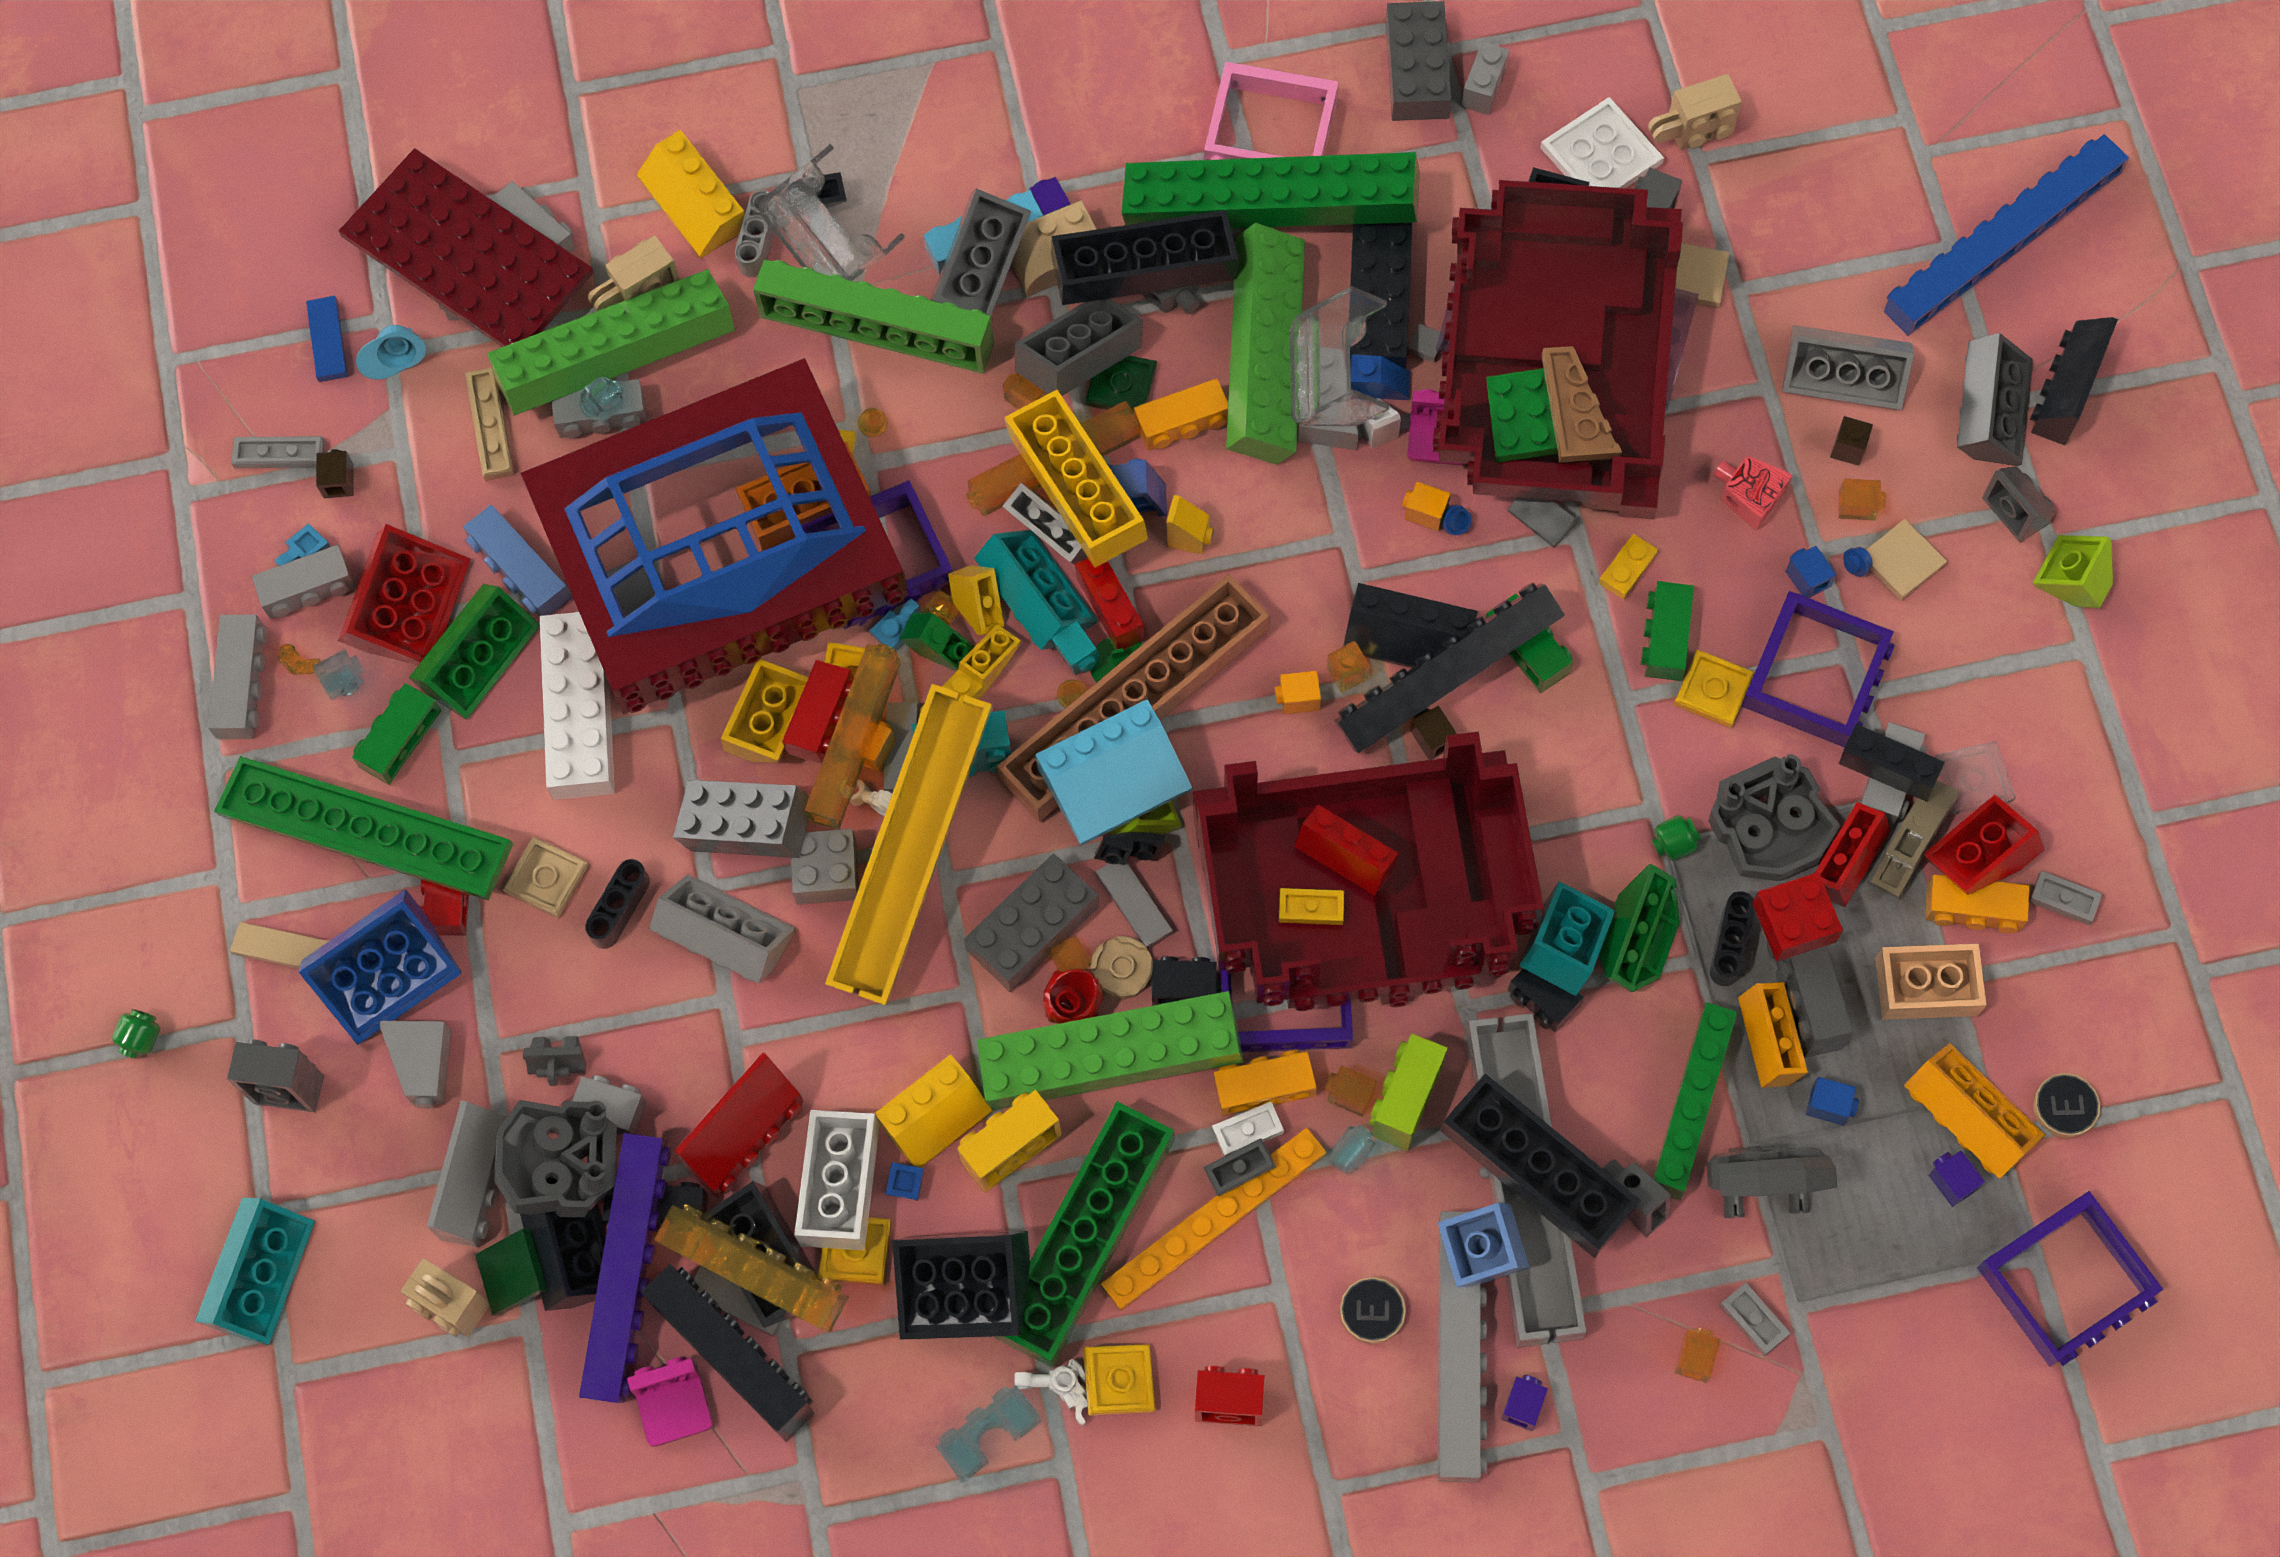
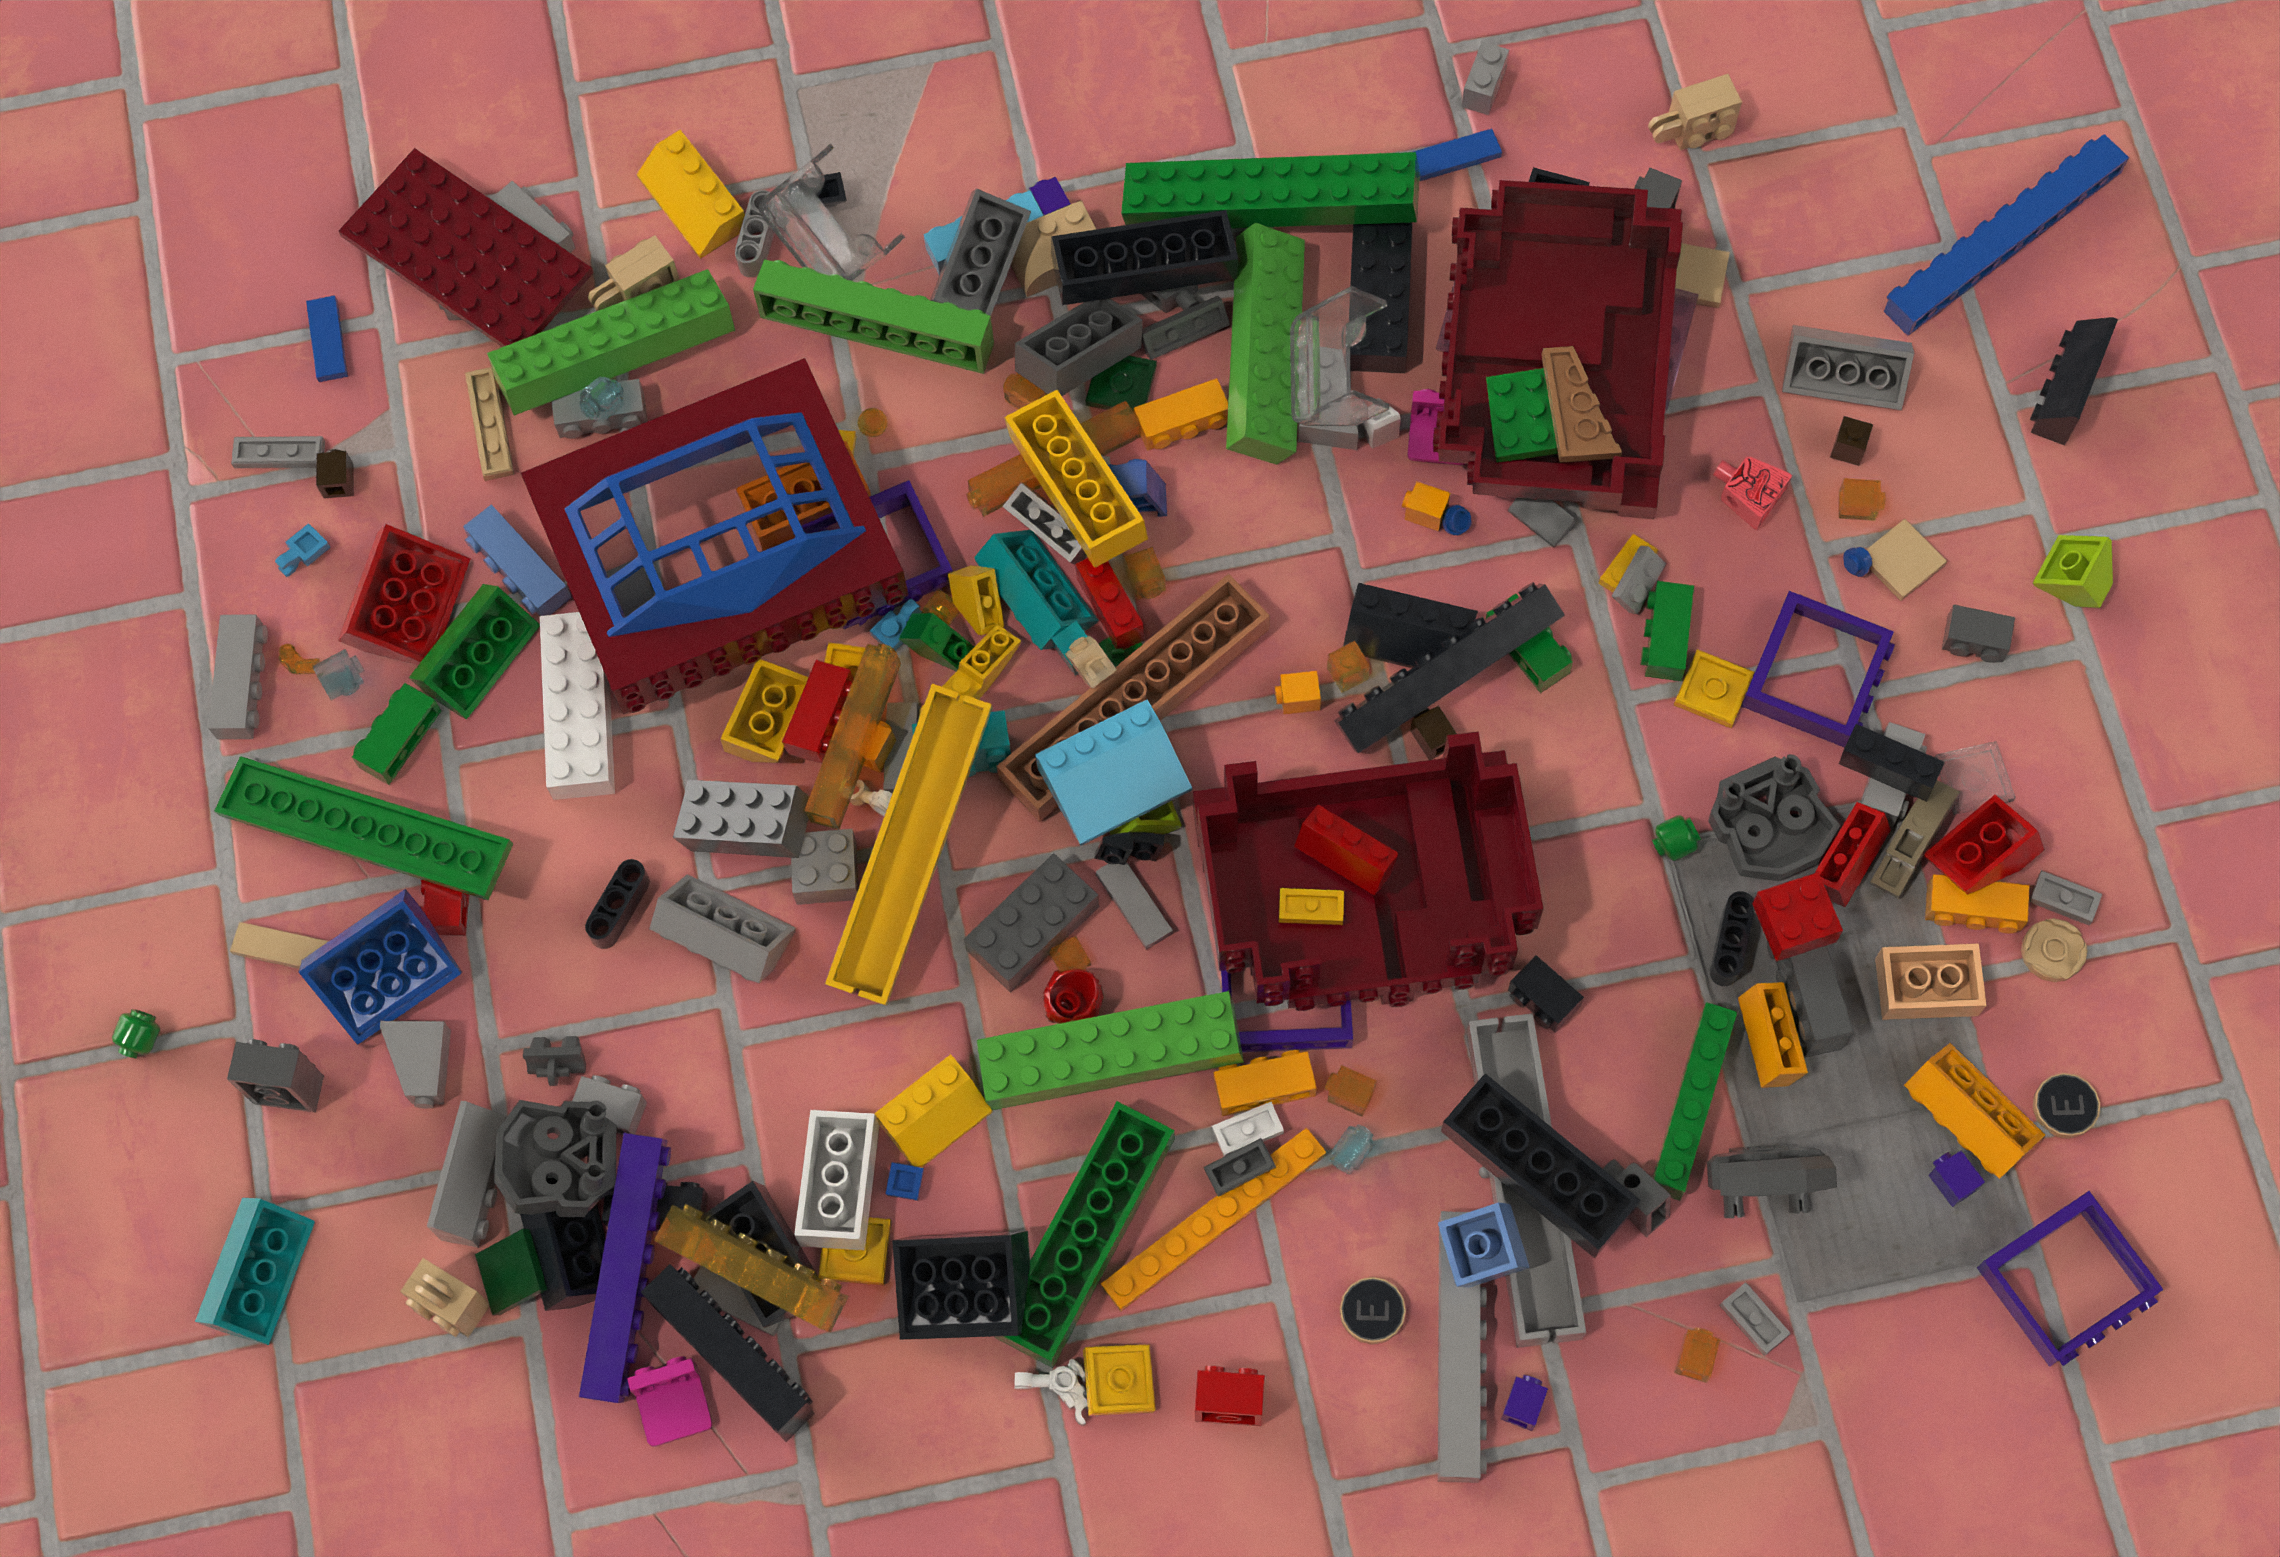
(303, 582): light grey brick -> none
(390, 353): medium azure piece -> none
(545, 877): tan tile -> none
(740, 1126): red slope -> none
(1008, 1412): clear light blue arch -> none
(1009, 1140): yellow brick -> none
(1070, 691): clear yellow plate -> none
(1090, 661): none -> tan brick
(1122, 967): tan tile -> none
(1145, 574): none -> clear yellow brick
(1182, 980): black brick -> none
(1184, 327): none -> dark grey plate
(1188, 527): yellow slope -> none
(1274, 84): bright pink window -> none
(1379, 377): blue slope -> none
(1407, 1091): lime brick -> none
(1418, 61): dark grey brick -> none
(1424, 343): light grey tile -> none
(1458, 154): none -> blue tile
(1567, 938): teal brick -> none
(1602, 148): white plate -> none
(1638, 579): none -> light grey plate
(1641, 930): green wedge -> none
(1810, 571): blue brick -> none
(1832, 1101): blue brick -> none
(1978, 633): none -> dark grey piece
(1994, 401): dark grey slope -> none
(2018, 502): dark grey slope -> none
(2054, 950): none -> tan tile

